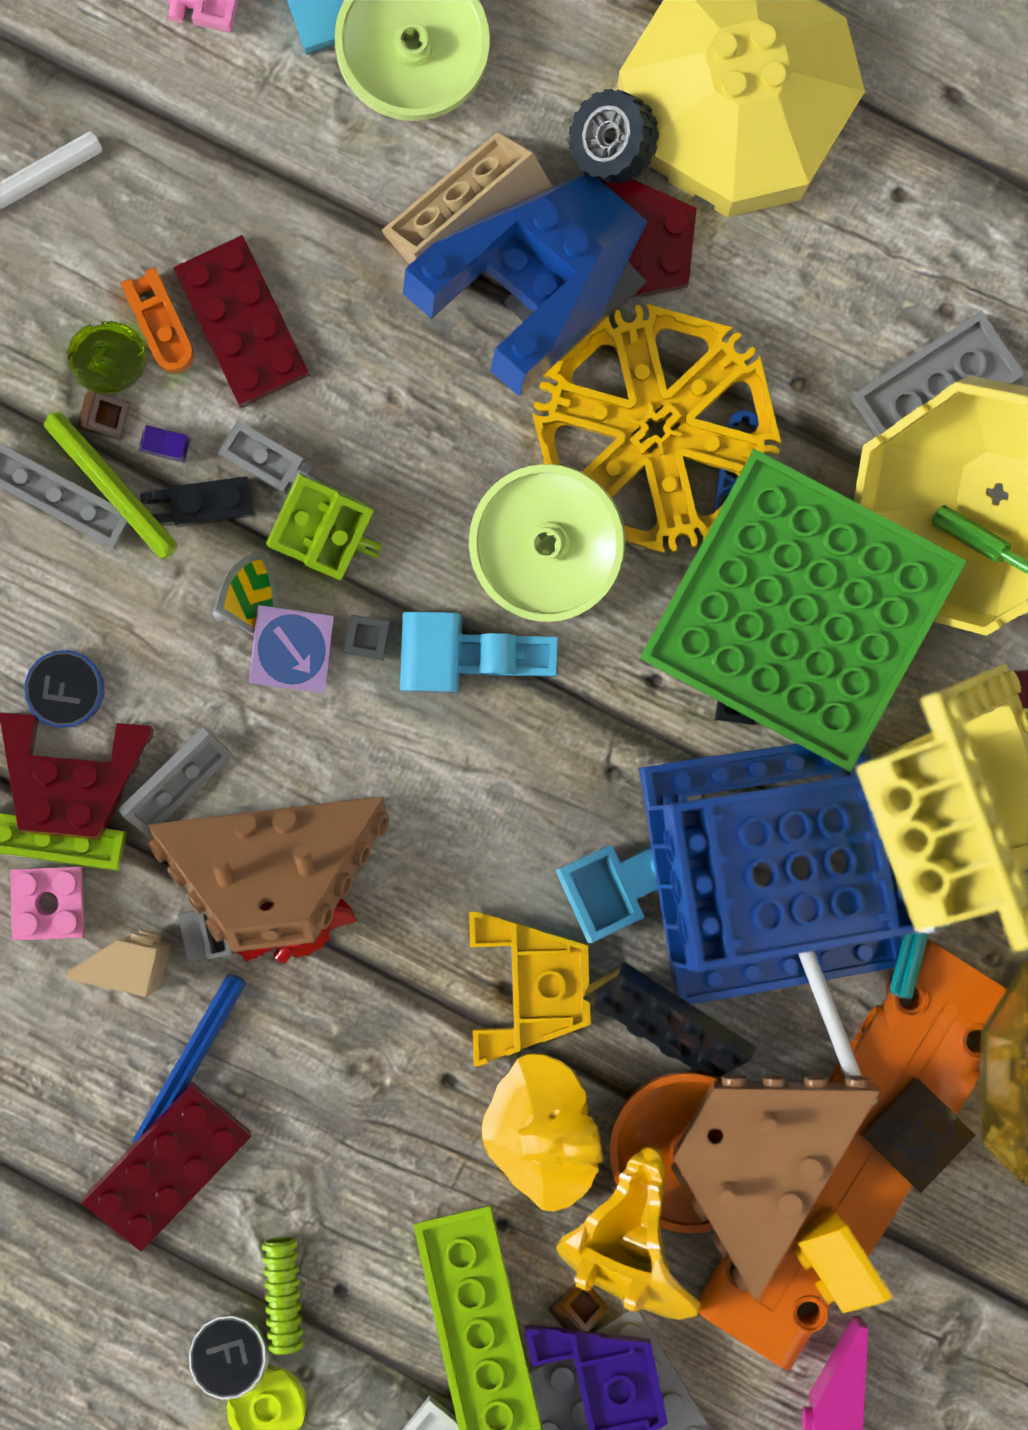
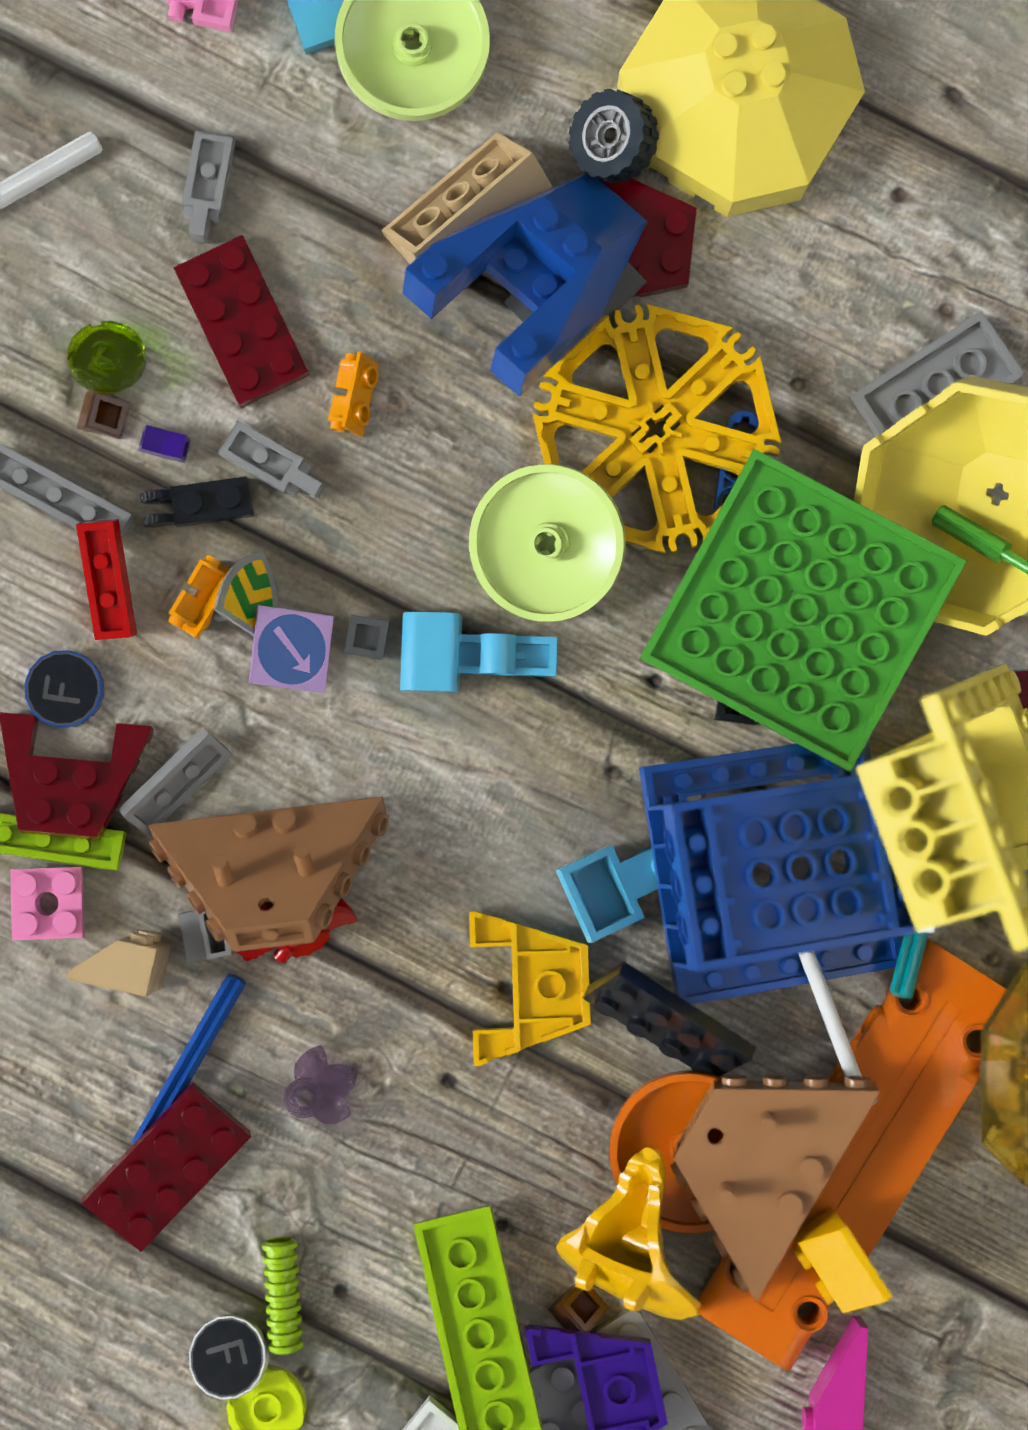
(106, 579): none -> red plate
(111, 485): lime axle -> none
(159, 322): orange plate -> none
(196, 612): none -> light orange hinge
(207, 182): none -> light grey hinge
(322, 527): lime plate -> none
(324, 1083): none -> clear purple plate
(358, 376): none -> light orange hinge
(542, 1132): yellow animal -> none
(918, 1134): dark brown tile -> none

